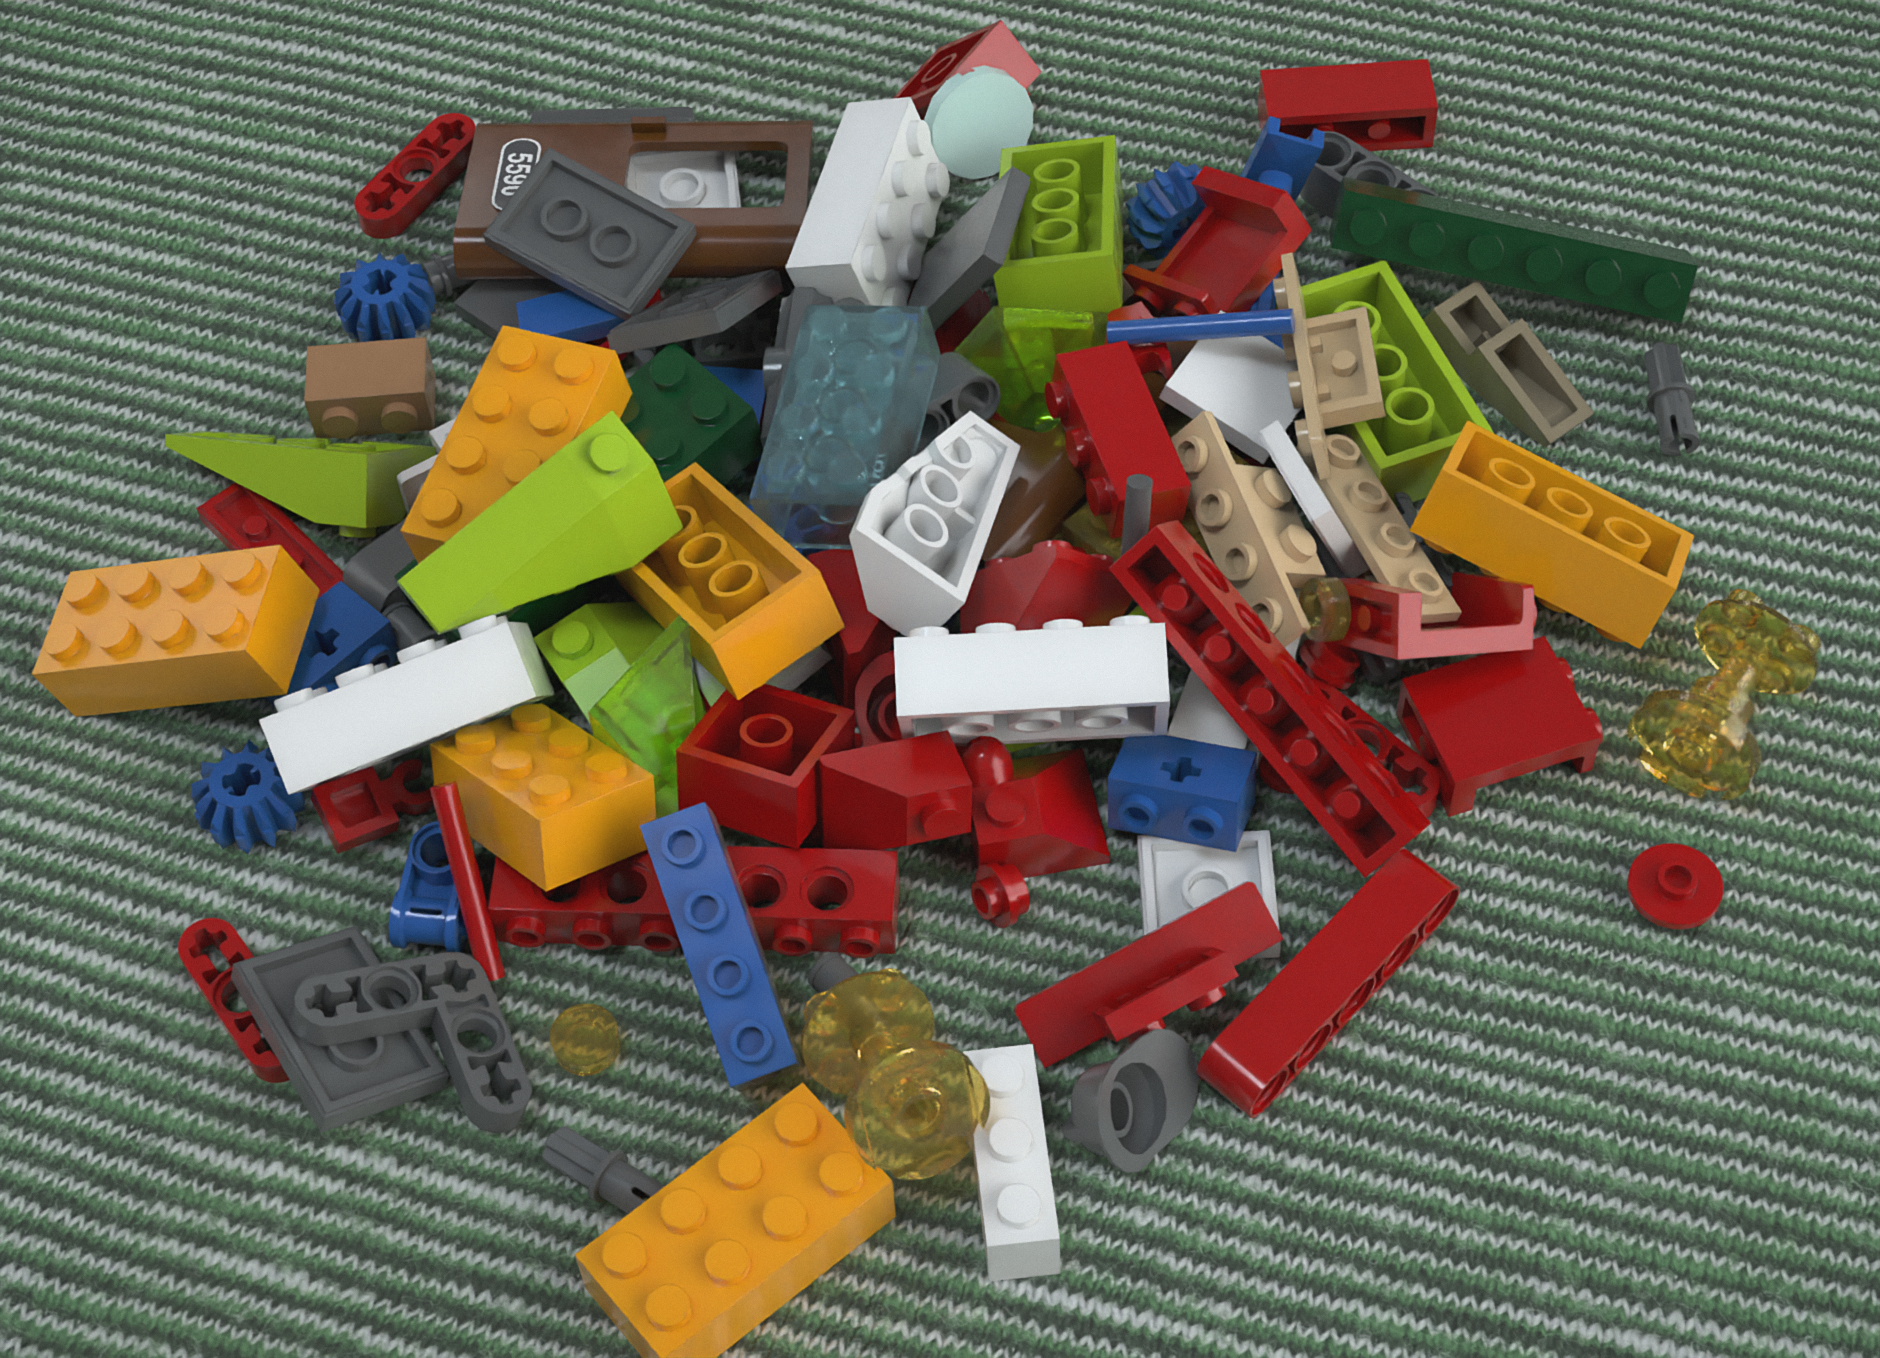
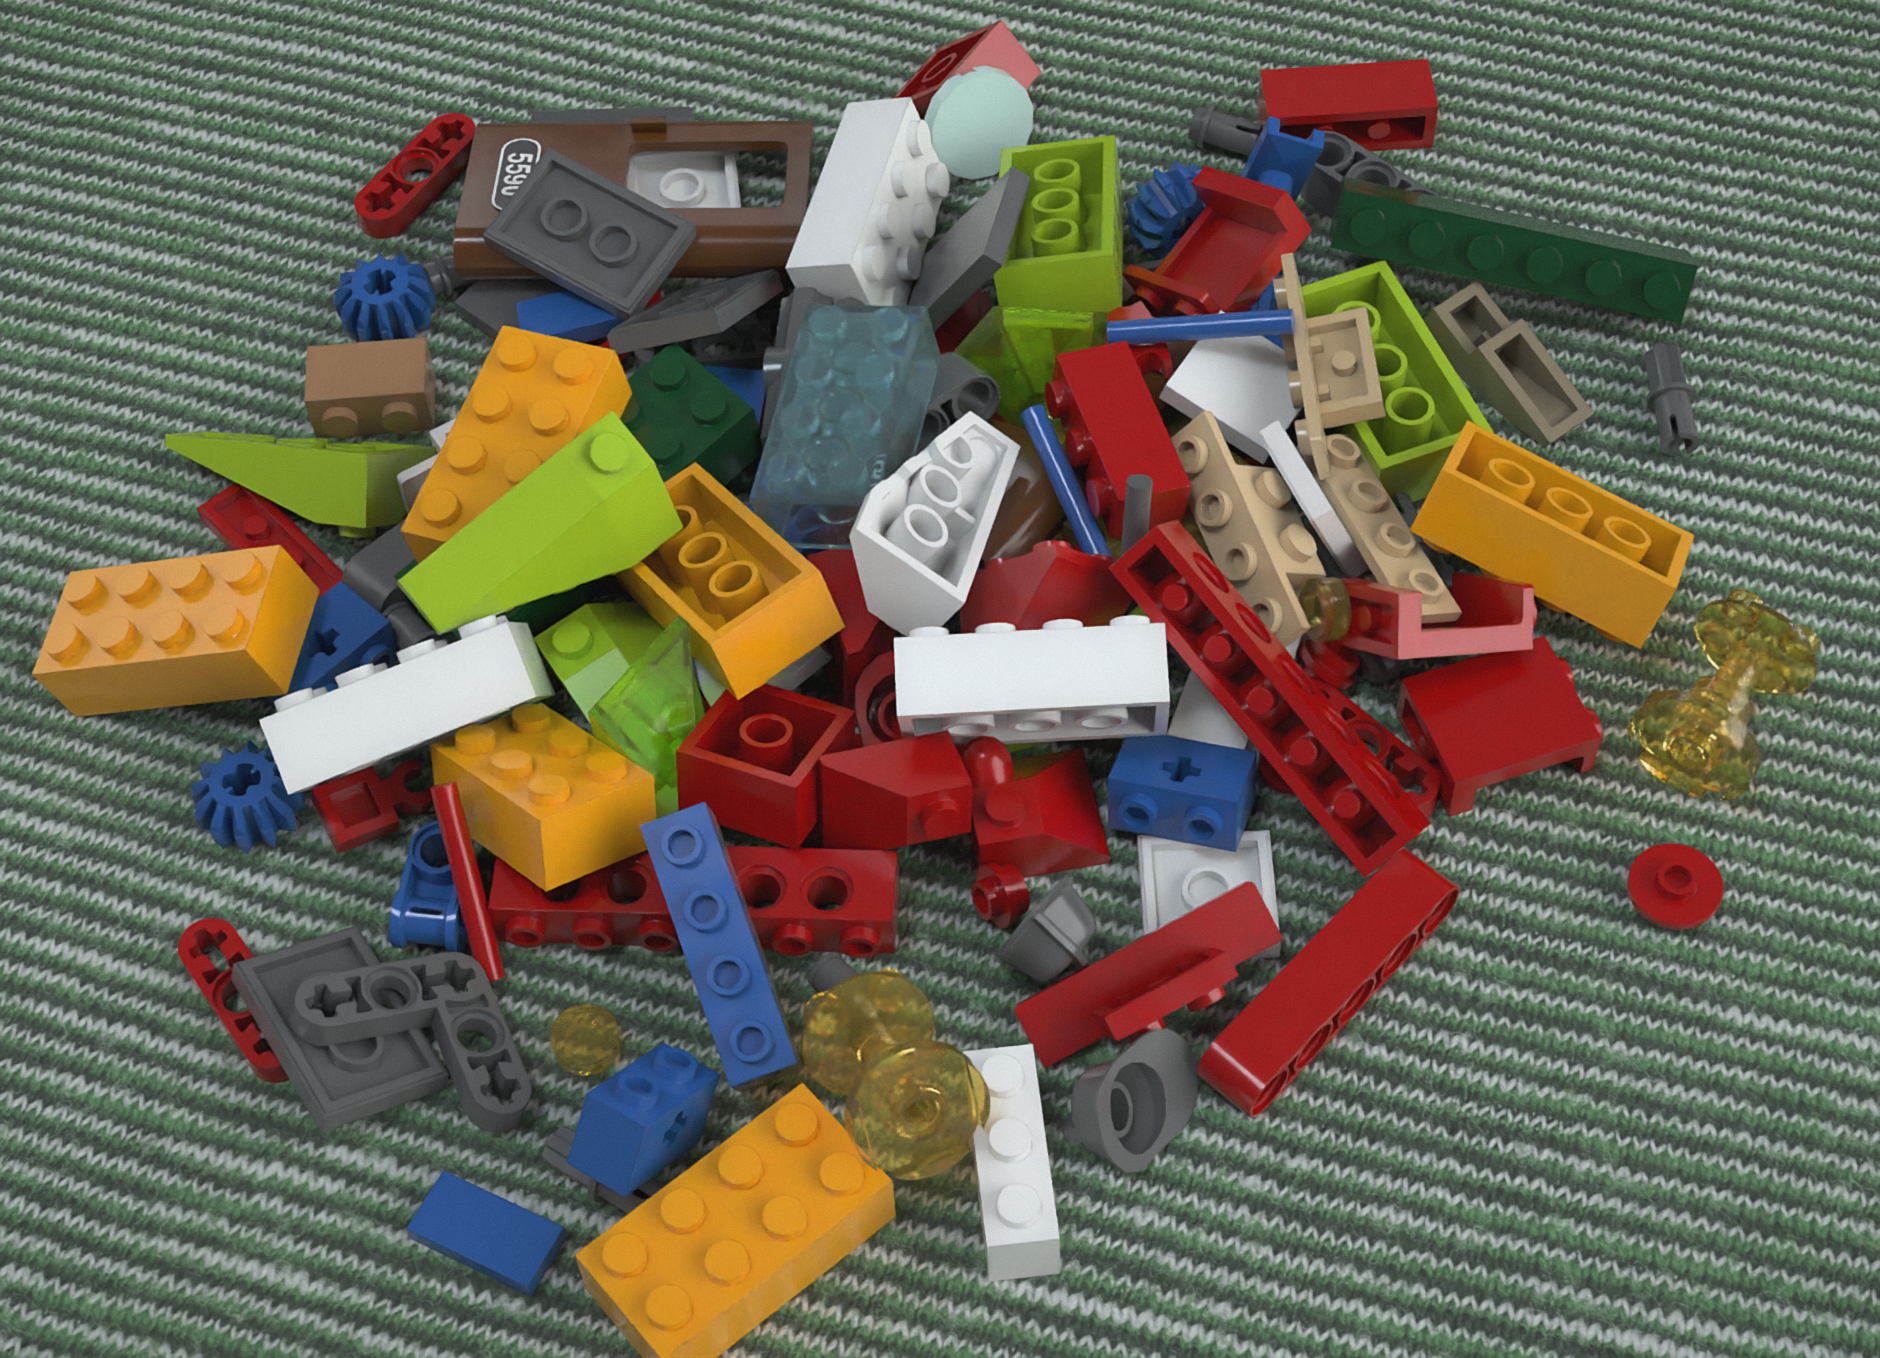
(487, 1233): none -> blue tile
(643, 1118): none -> blue brick
(1051, 935): none -> dark grey piece
(1064, 481): none -> blue bar
(1224, 131): none -> dark grey pin

